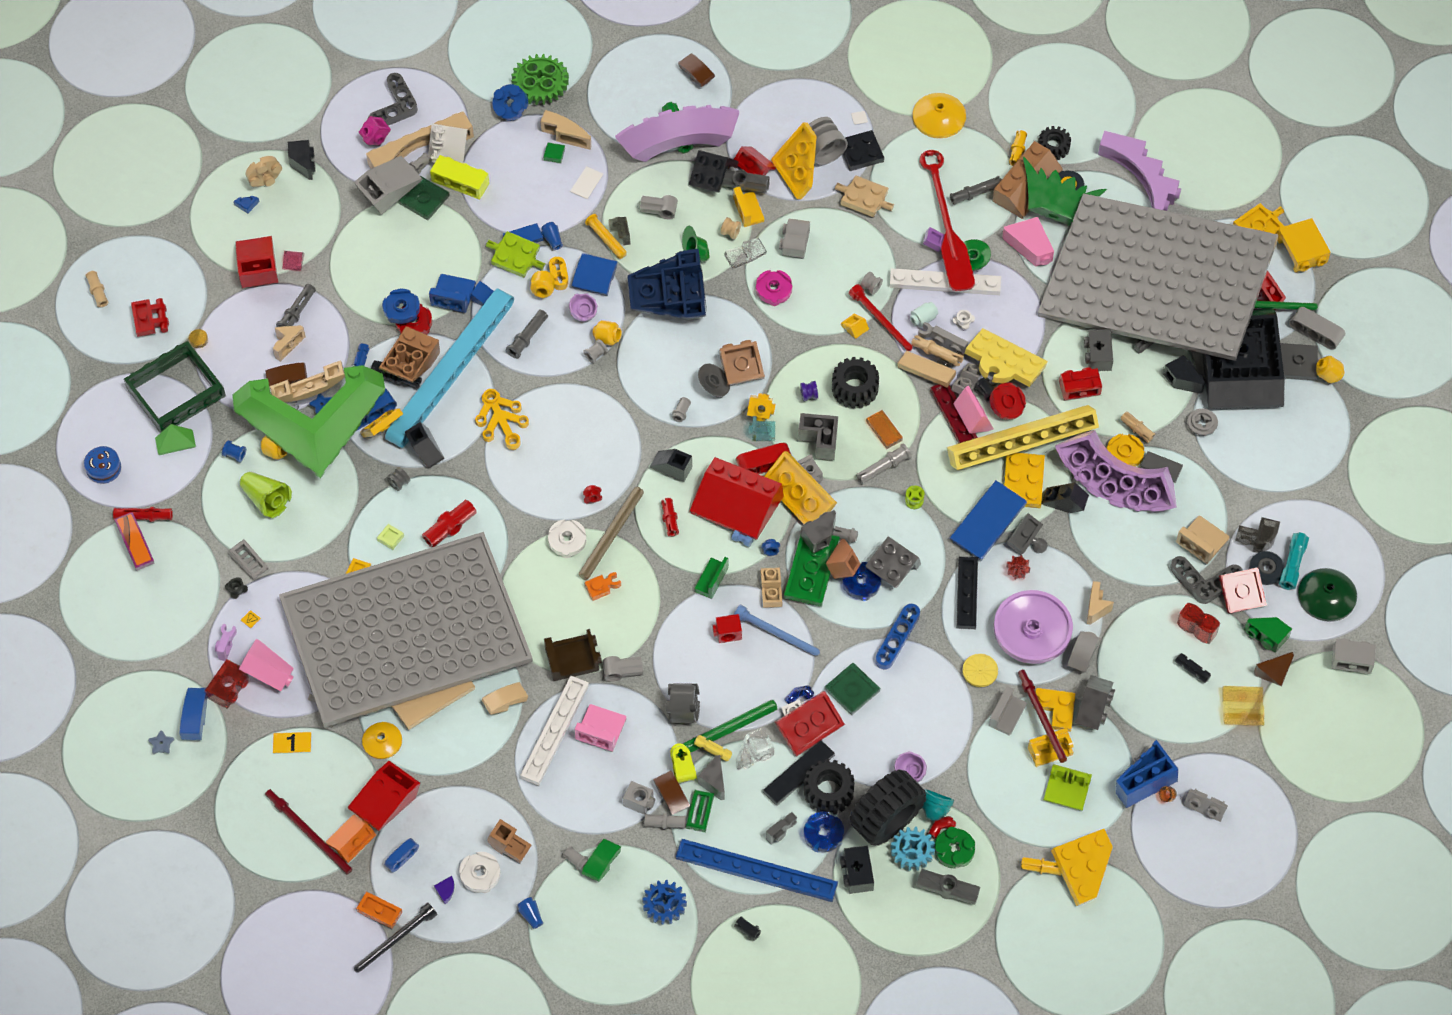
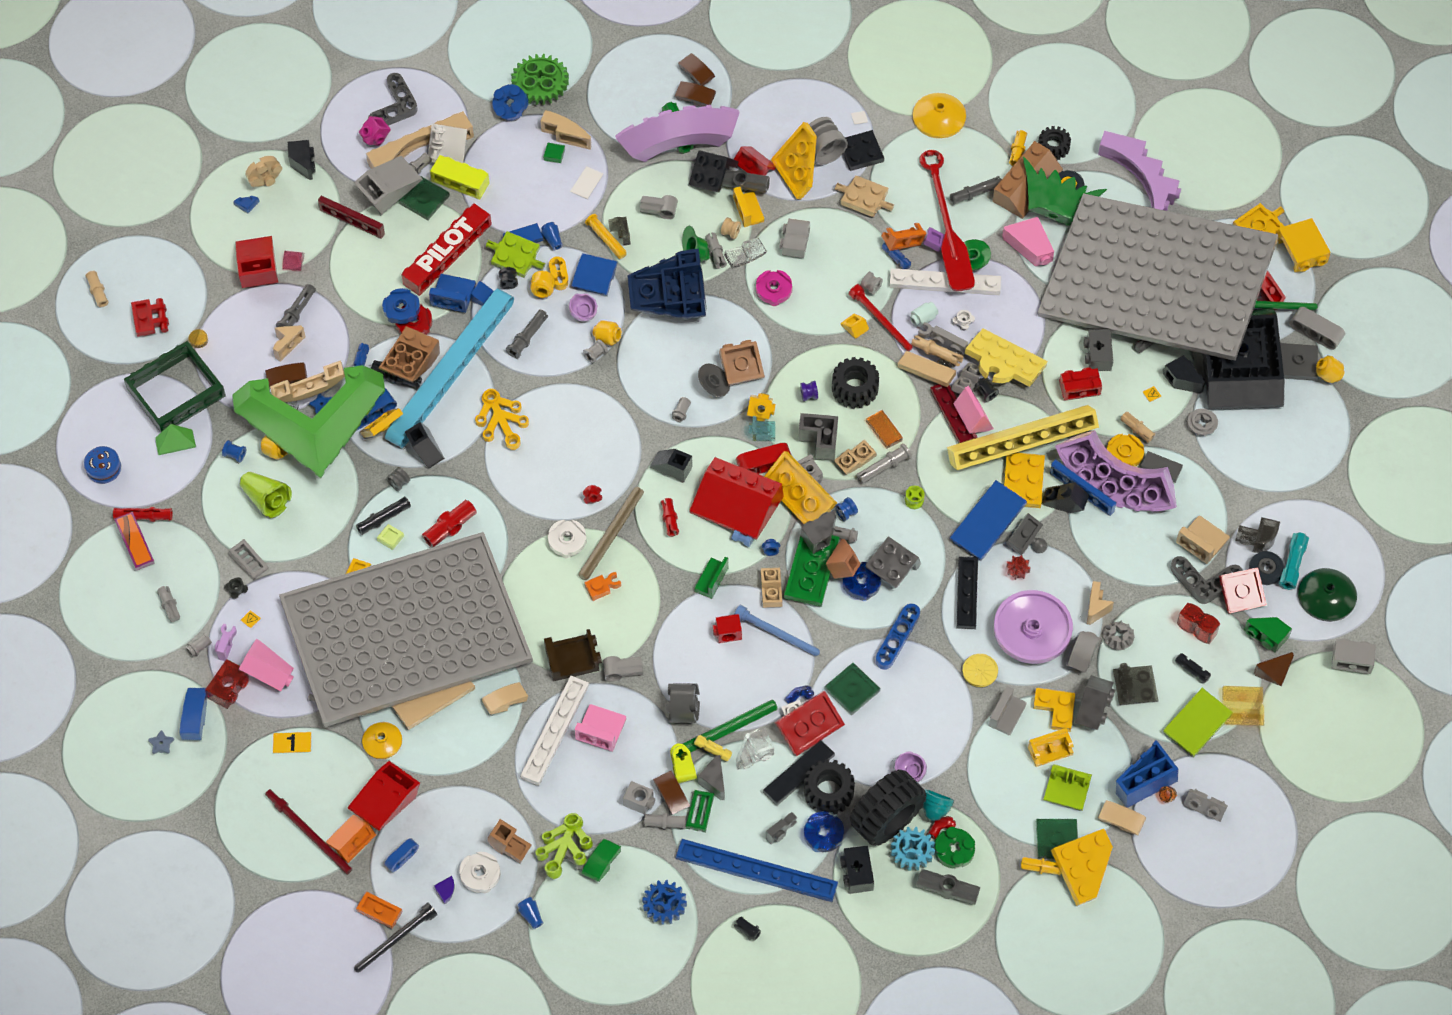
(168, 603): none -> light grey axle
(198, 645): none -> light grey pin
(351, 217): none -> dark red tile
(380, 517): none -> black pin
(446, 249): none -> red brick
(508, 278): none -> black wheel
(571, 824): none -> lime plant
(695, 93): none -> reddish brown slope
(715, 250): none -> light grey pin
(846, 509): none -> blue wheel
(856, 458): none -> tan slope
(898, 257): none -> blue axle
(904, 238): none -> orange hinge
(1007, 401): red tile -> none
(1029, 688): dark red bar -> none
(1054, 833): none -> clear green tile
(1095, 497): none -> blue tile
(1114, 641): none -> light grey gear
(1122, 817): none -> tan slope
(1135, 684): none -> clear smoke hinge
(1152, 394): none -> yellow sticker
(1198, 722): none -> lime tile

